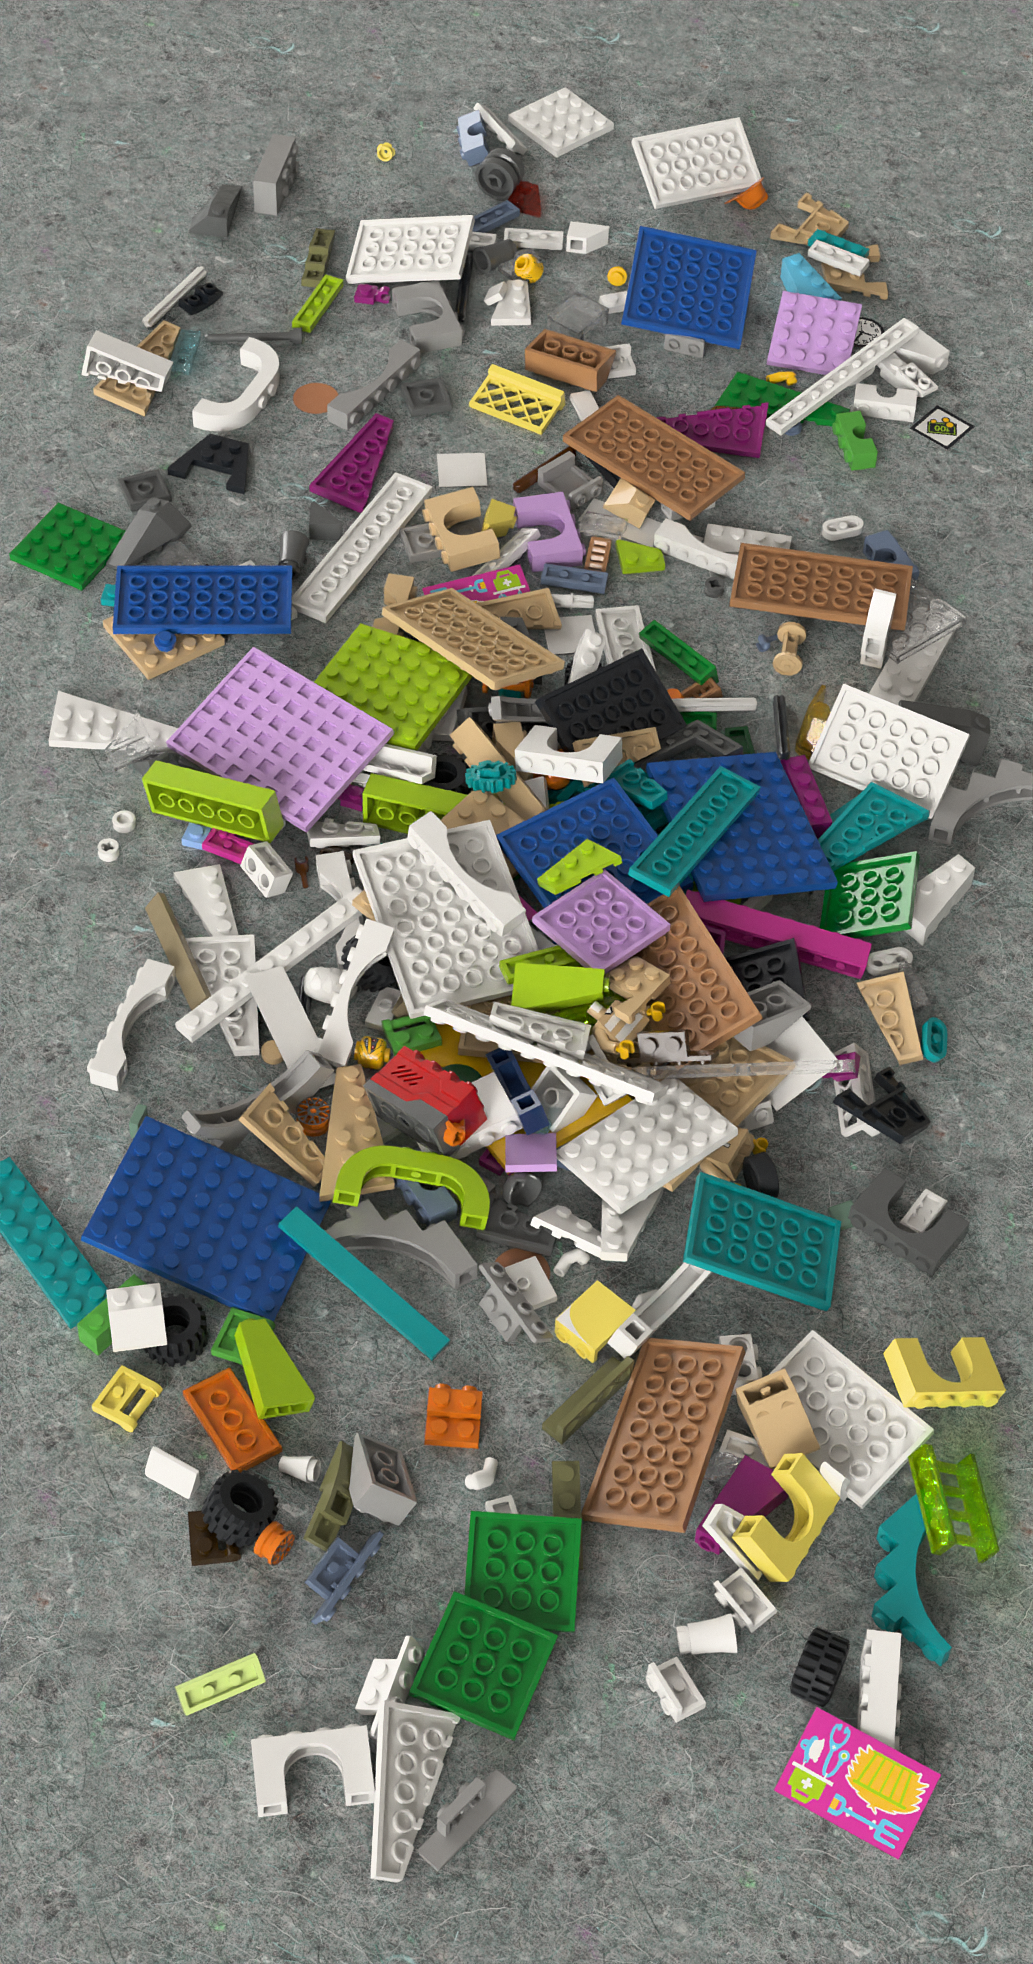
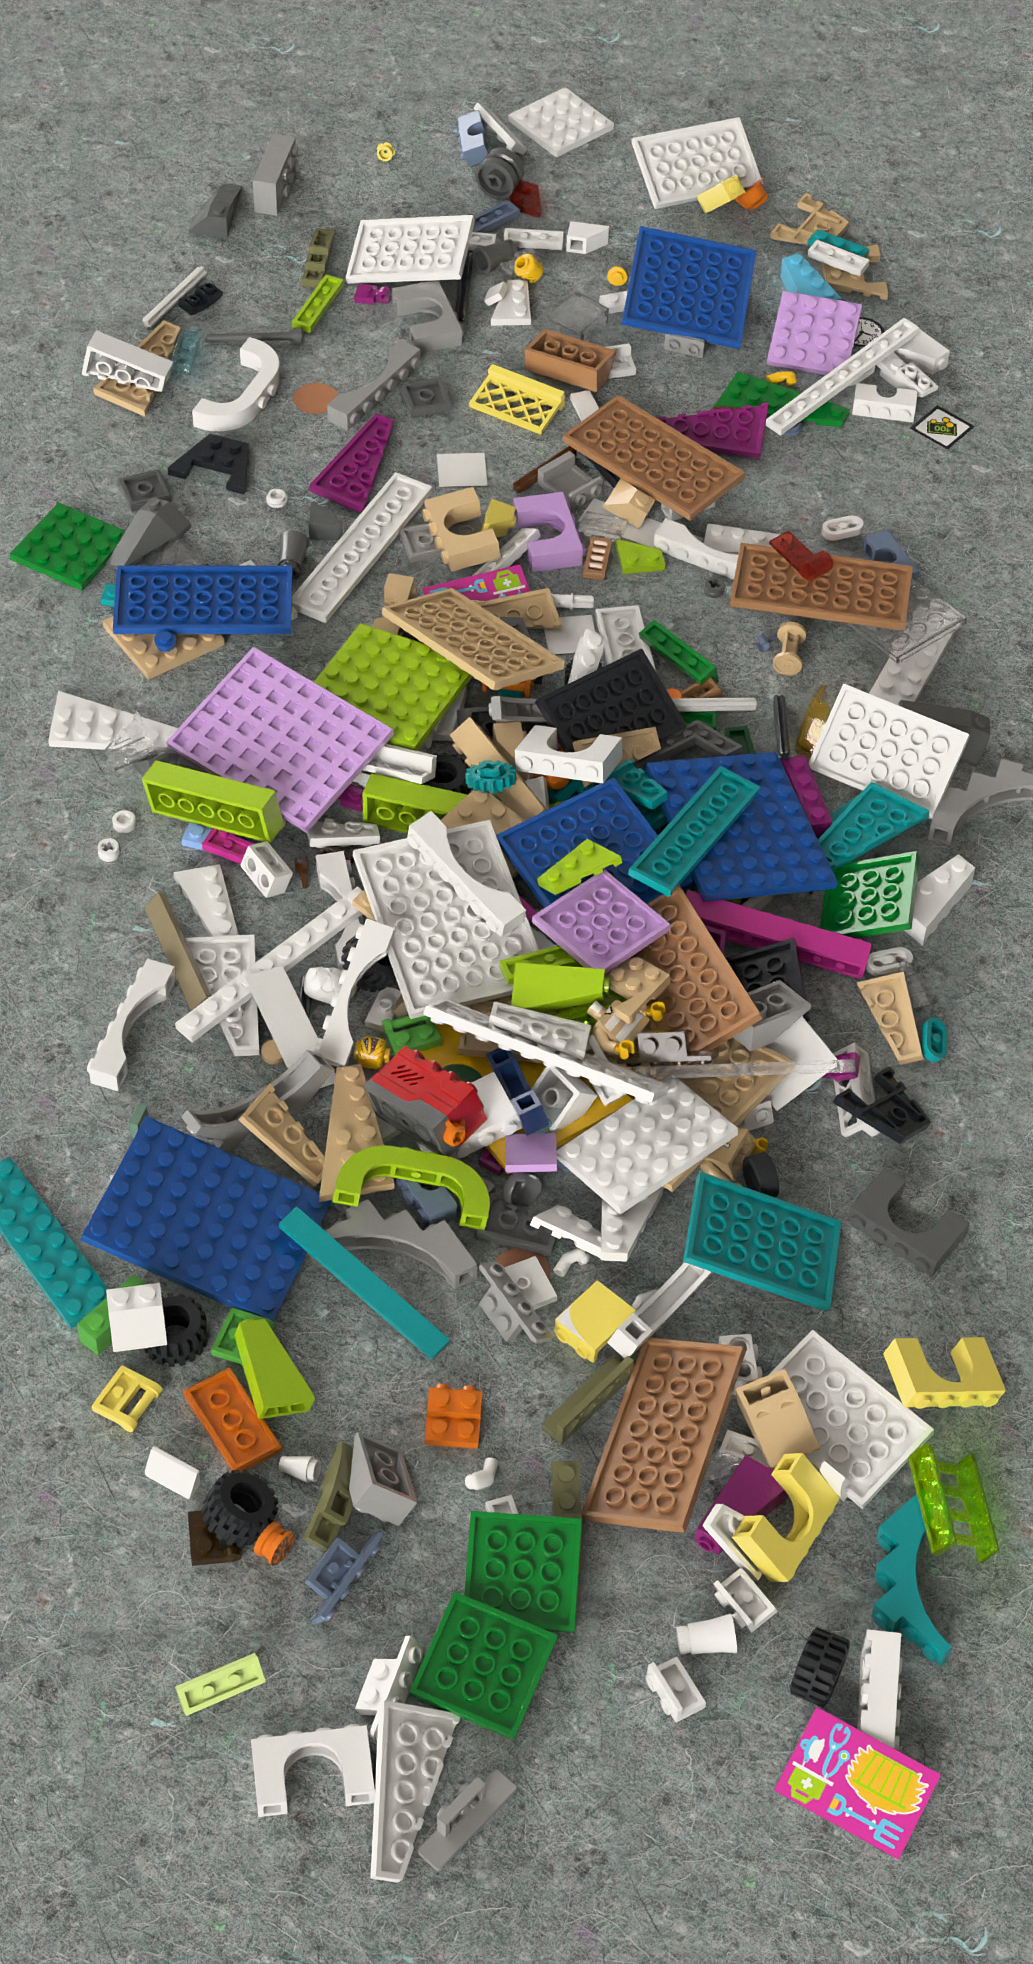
(276, 498): none -> white plate
(313, 1116): orange wheel -> none
(574, 578): sand blue plate -> none
(720, 194): none -> light yellow slope
(800, 557): none -> clear red door
(841, 1213): sand green tile -> none
(850, 431): bright green arch -> none
(877, 628): white slope -> none
(923, 1213): white plate -> none

